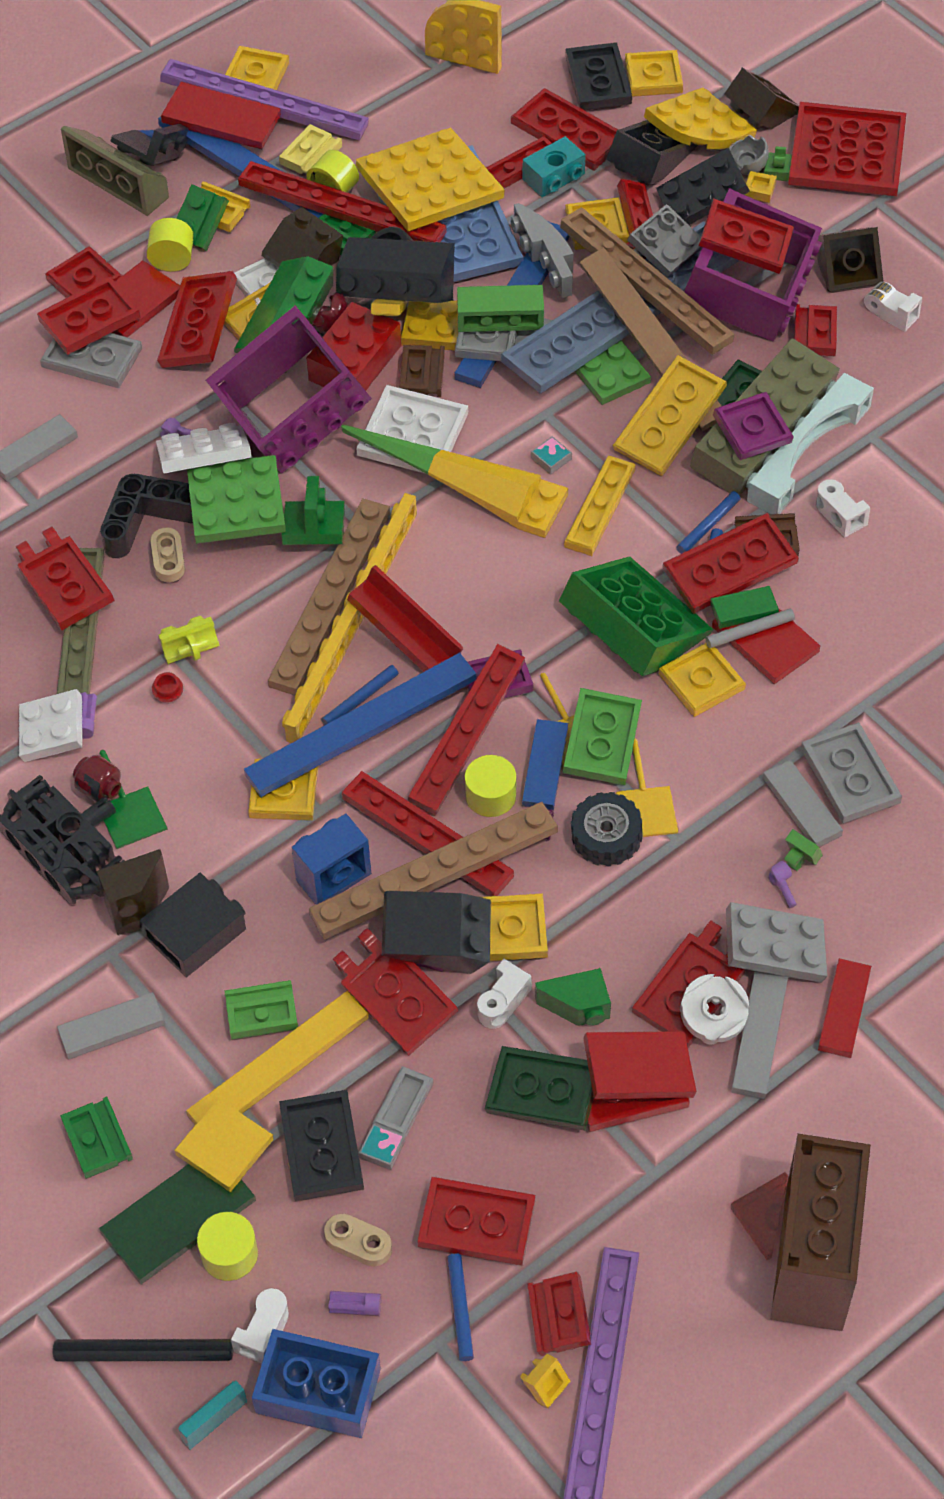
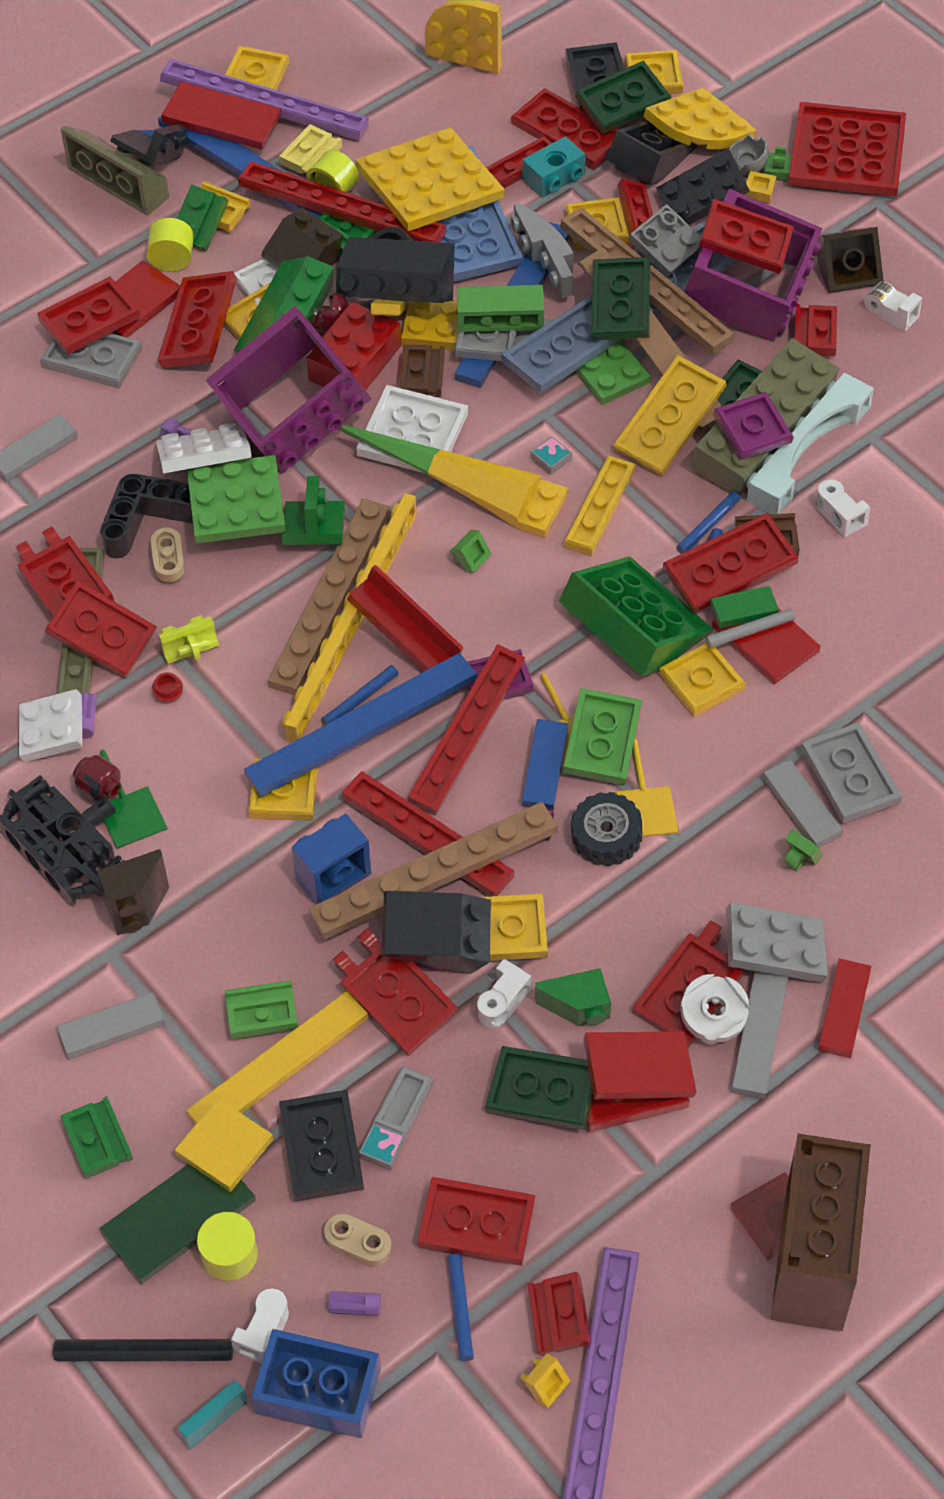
(80, 272): red tile -> none
(100, 629): none -> red tile
(194, 924): black brick -> none
(471, 551): none -> bright green tile
(490, 785): neon yellow piece -> none
(621, 96): none -> dark green tile
(621, 298): none -> dark green tile
(760, 100): dark brown slope -> none
(777, 876): medium lavender hand -> none

